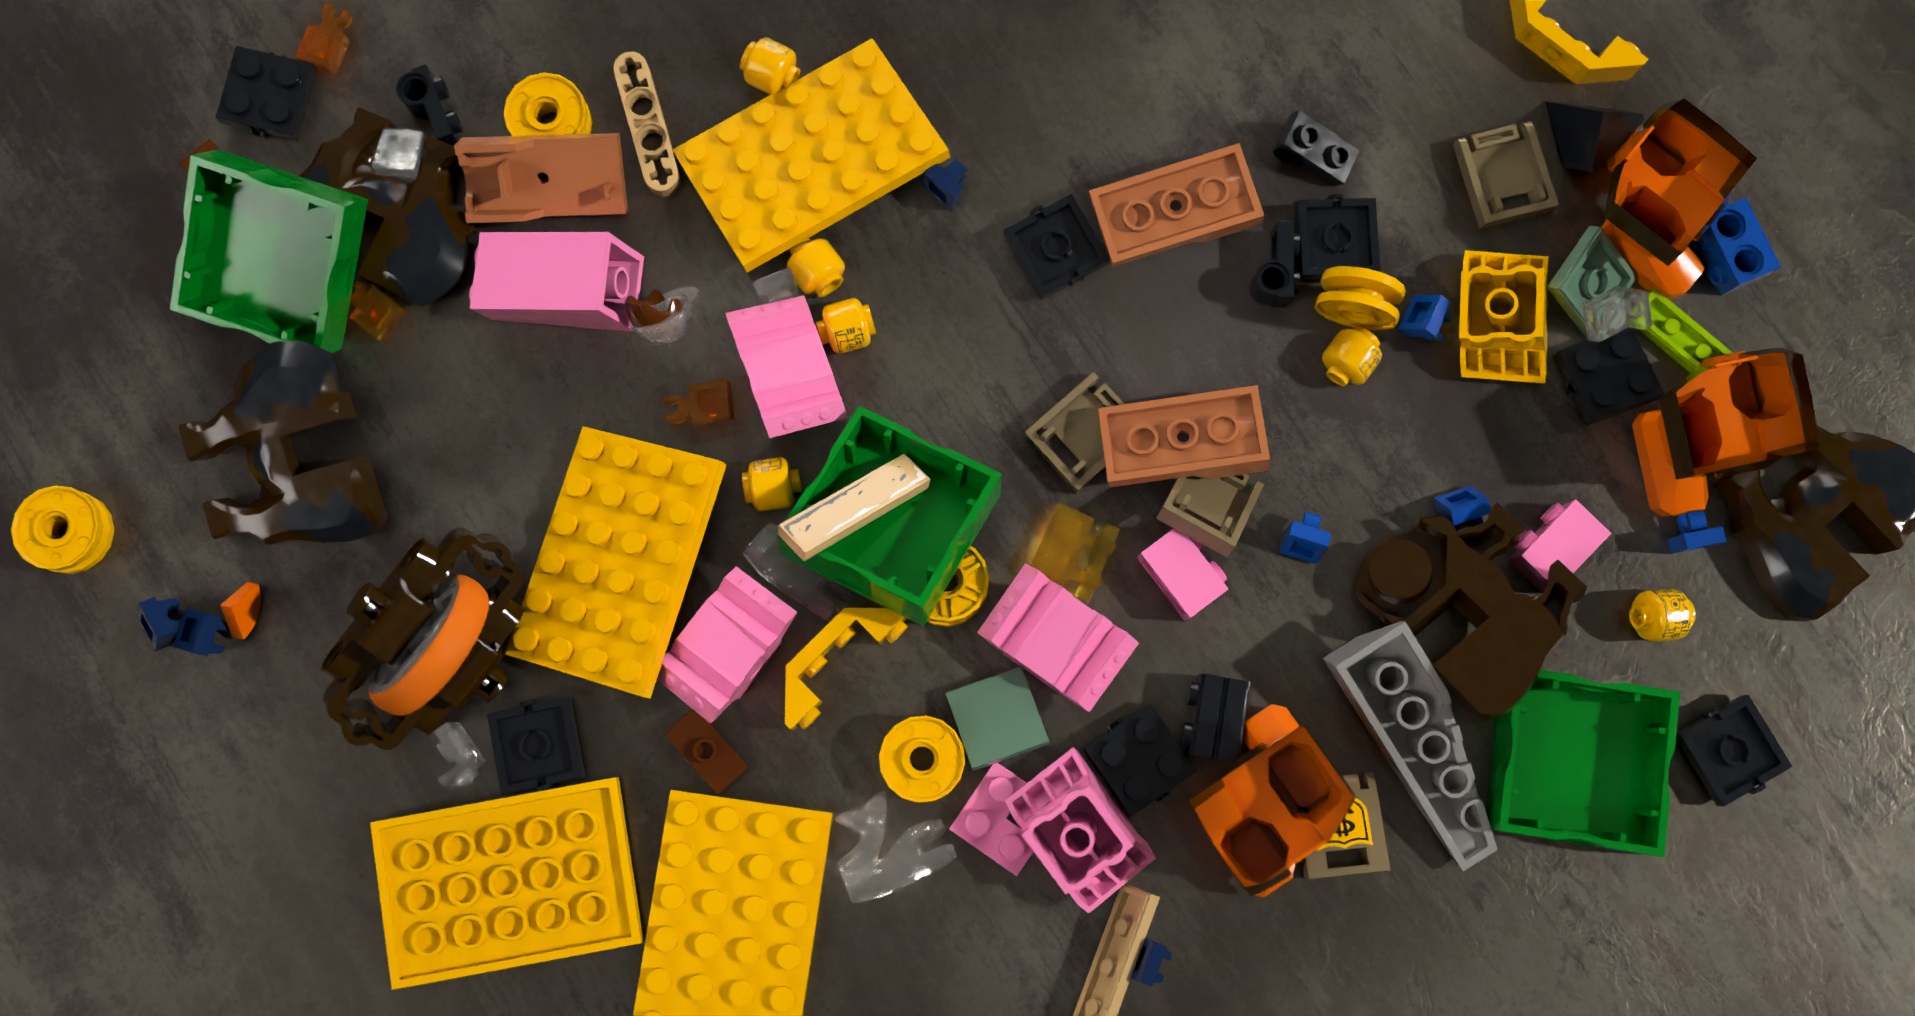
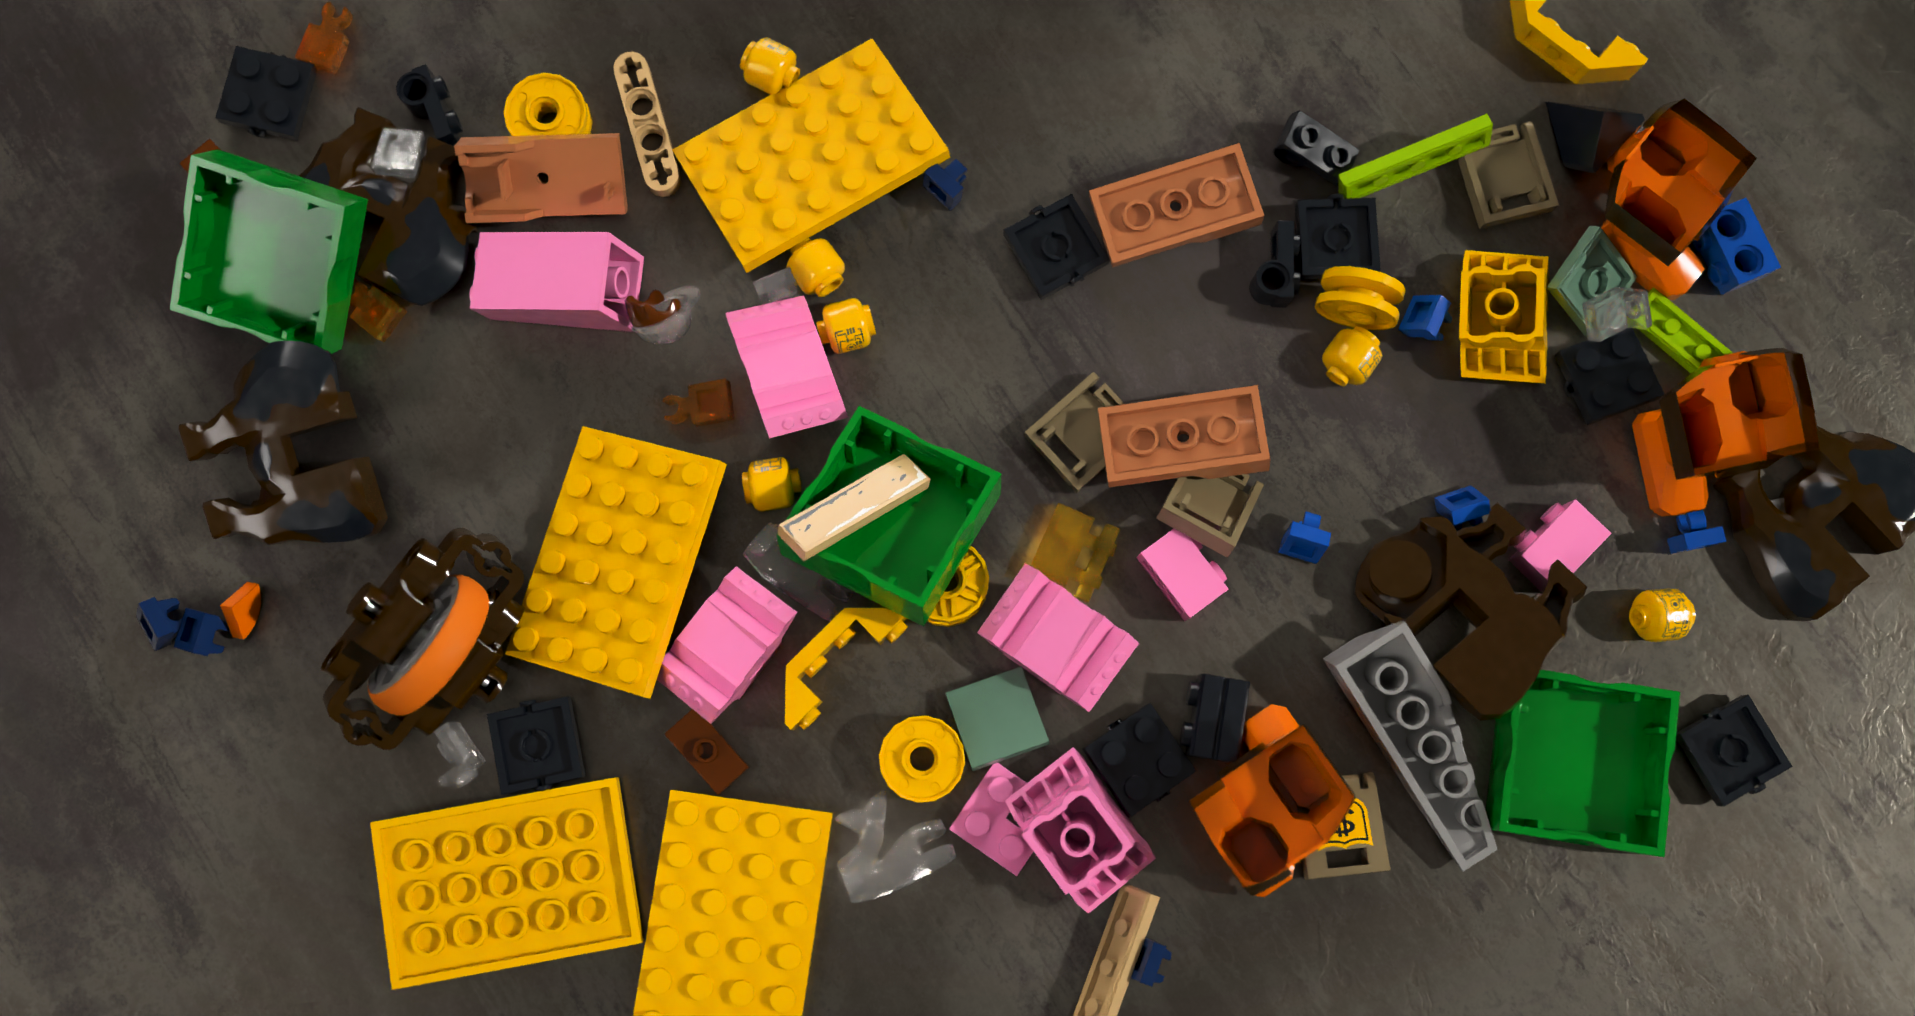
(38, 526): yellow wheel -> none
(1416, 158): none -> lime tile

